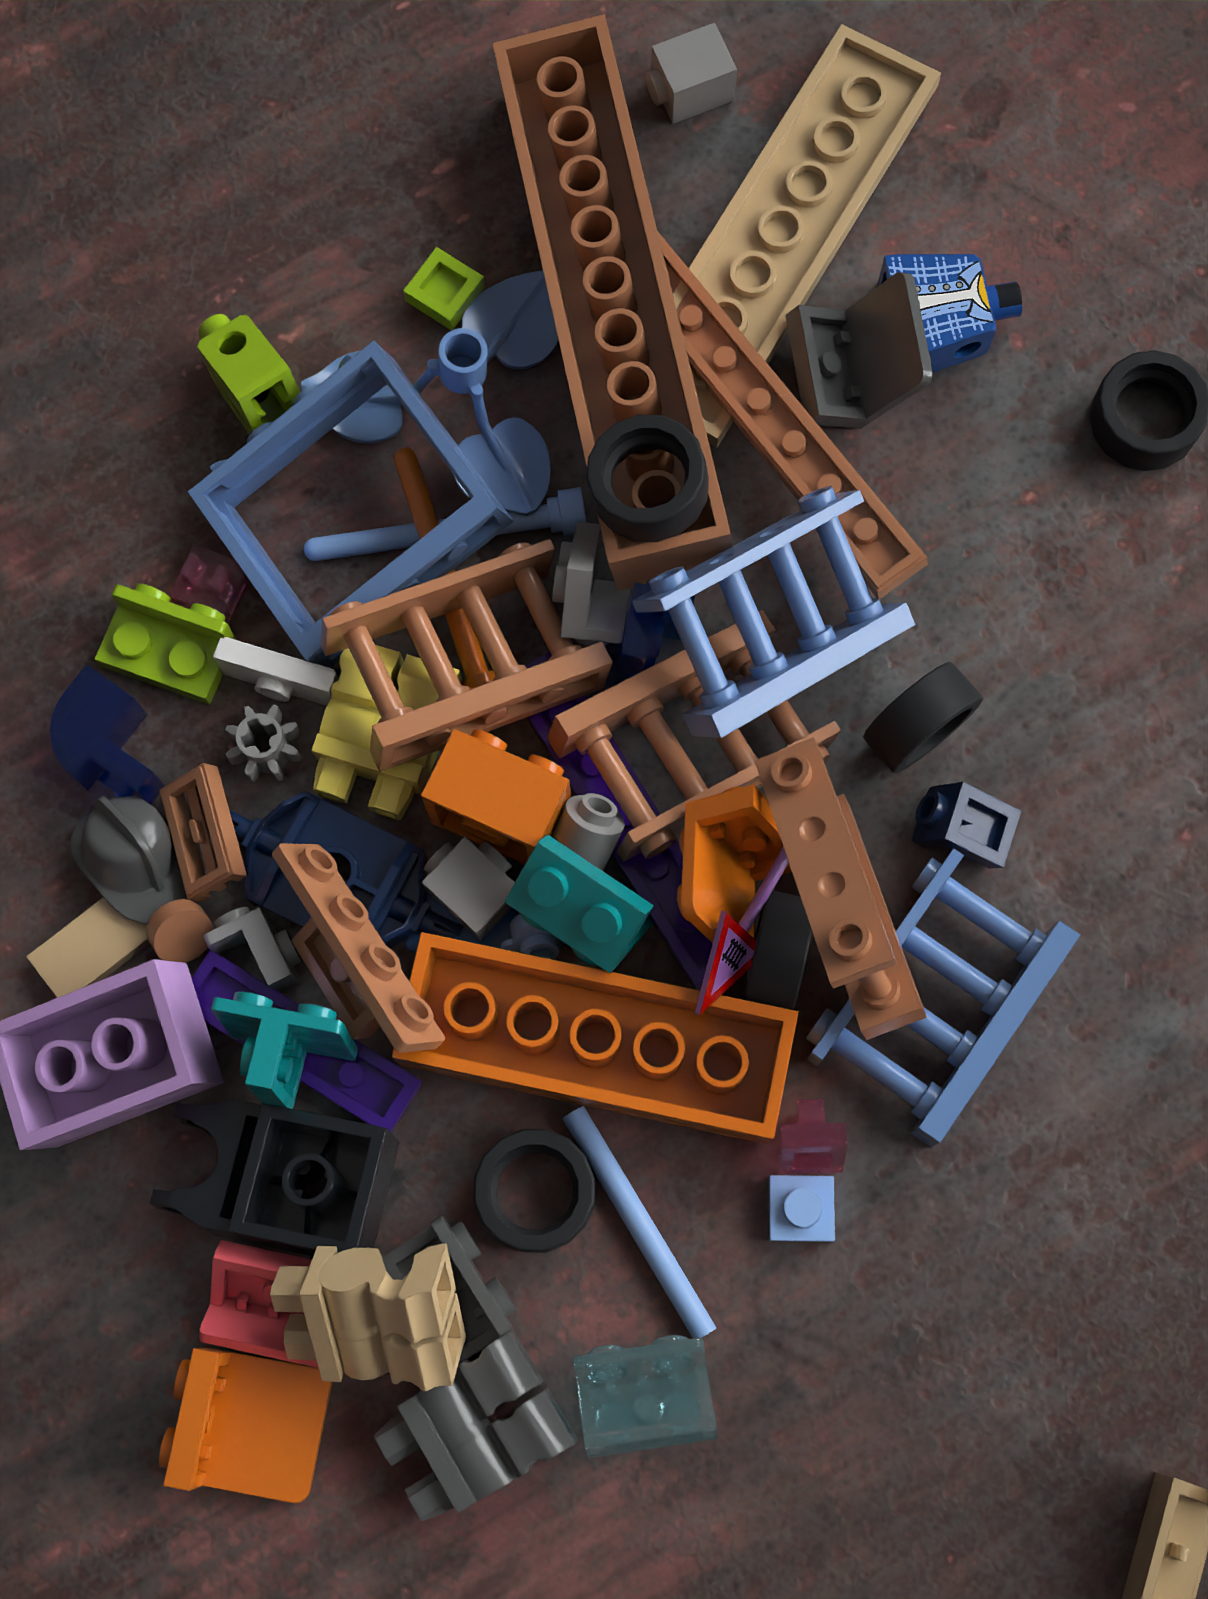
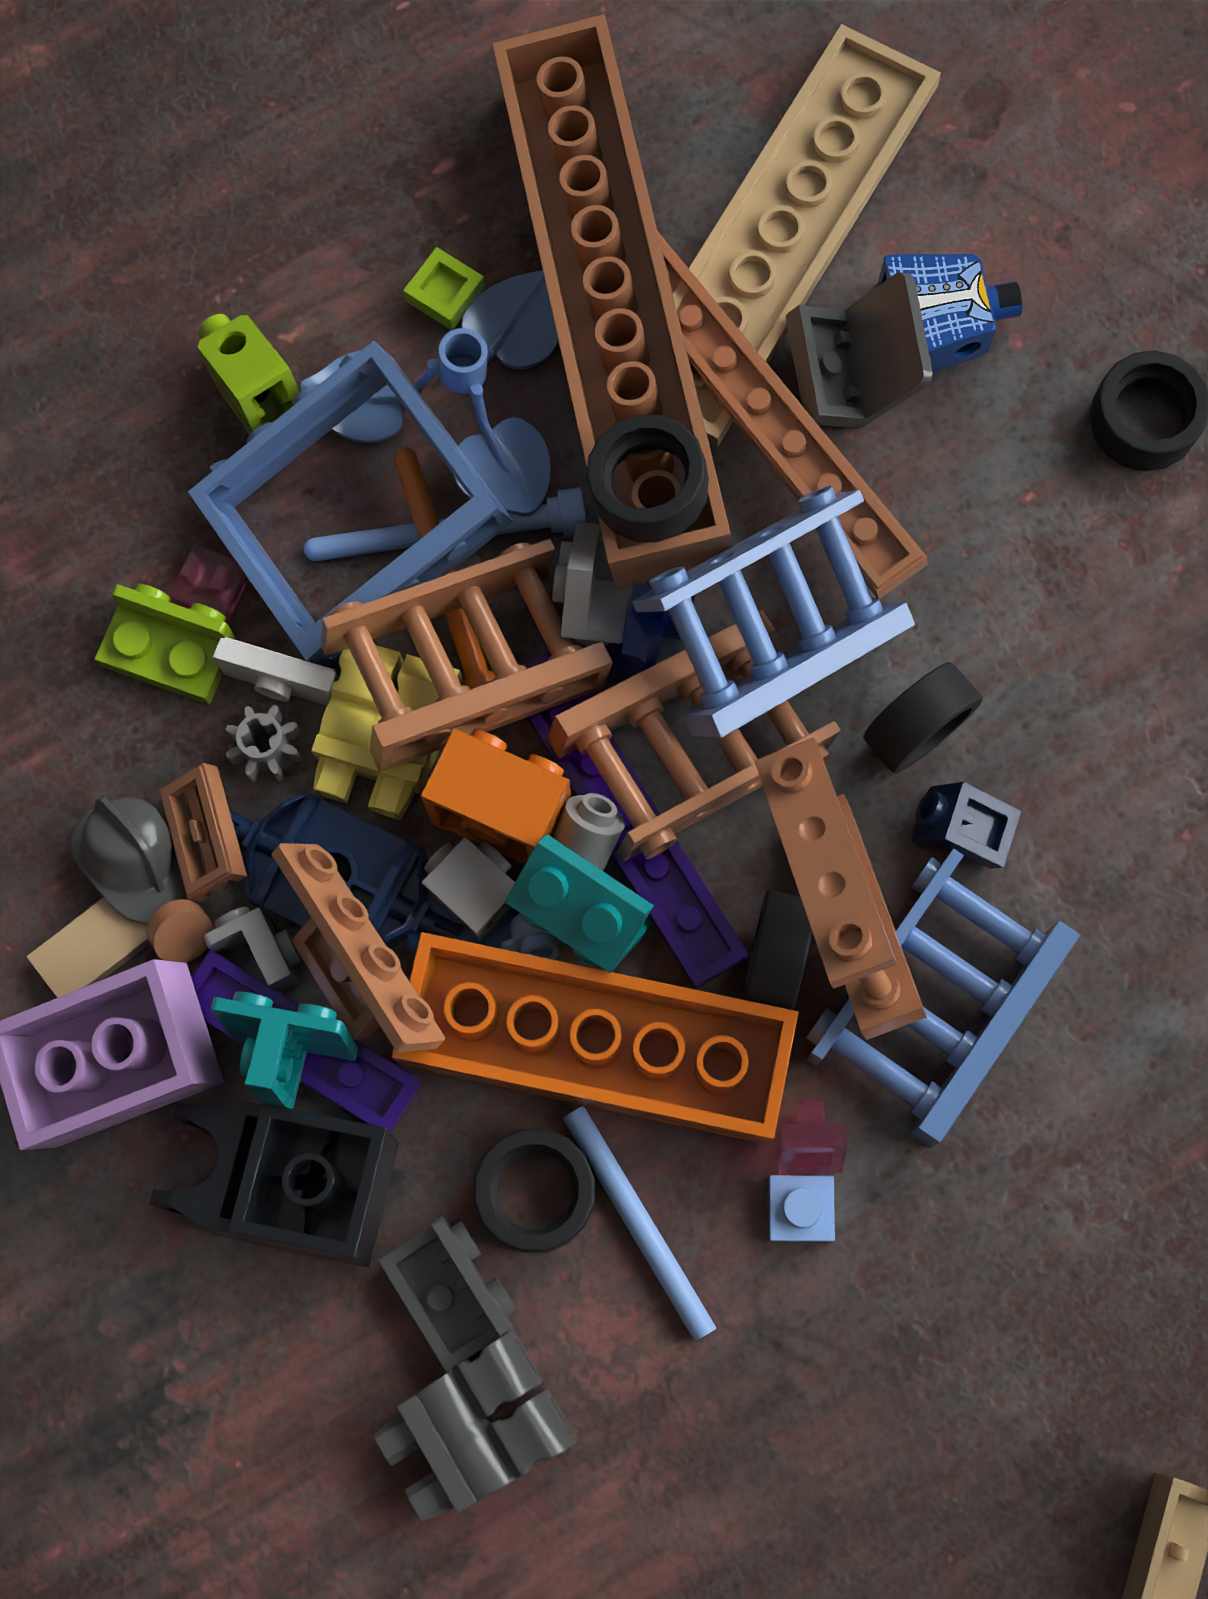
(88, 734): clear blue brick -> none
(241, 1303): coral bracket -> none
(245, 1425): orange bracket -> none
(370, 1323): tan hips -> none
(644, 1396): clear light blue bracket -> none
(691, 73): light grey brick -> none
(725, 849): orange bracket -> none
(733, 945): medium lavender piece -> none

